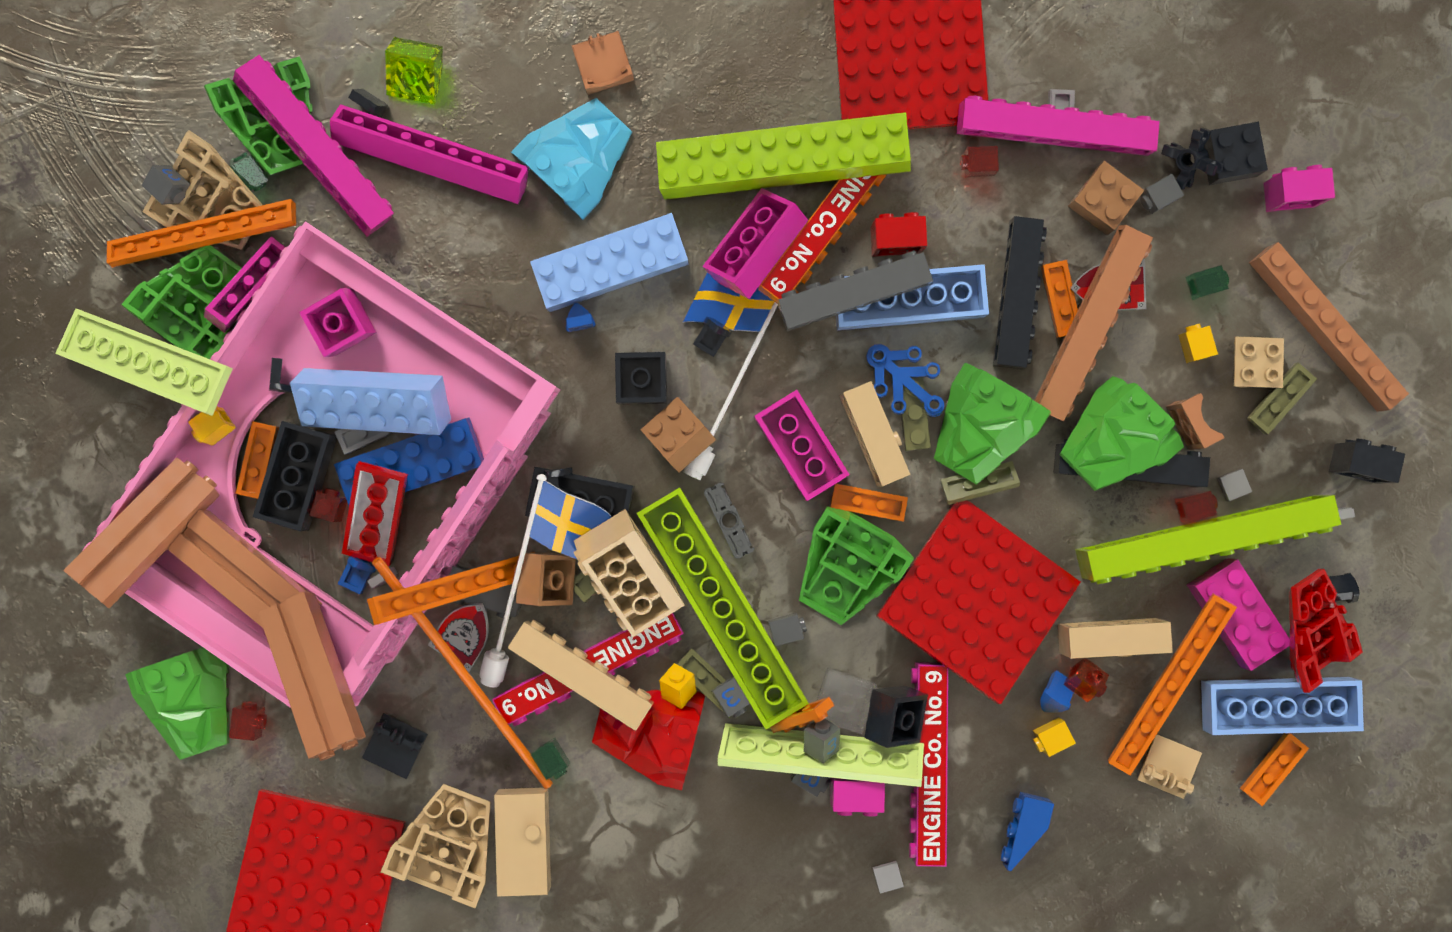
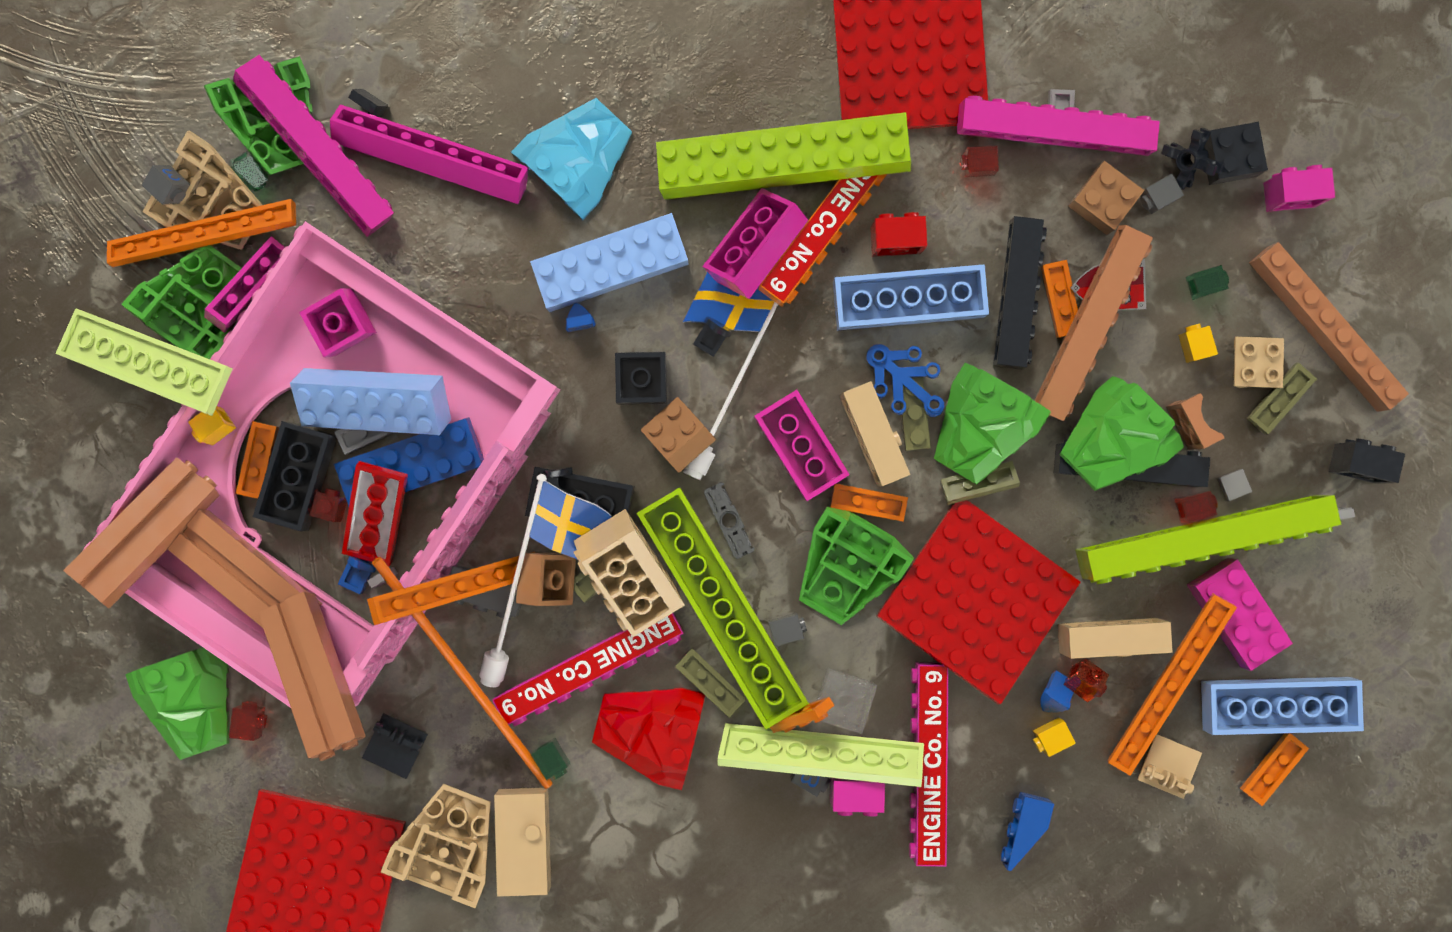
(275, 377): black tile -> none
(413, 70): clear neon green slope -> none
(465, 633): shield -> none
(581, 674): tan brick -> none
(602, 62): nougat piece -> none
(677, 685): yellow brick -> none
(731, 698): dark grey brick -> none
(821, 740): dark grey brick -> none
(854, 291): dark grey brick -> none
(888, 877): light grey tile -> none
(895, 716): black brick -> none
(1318, 630): red wedge -> none
(1346, 587): black tile -> none

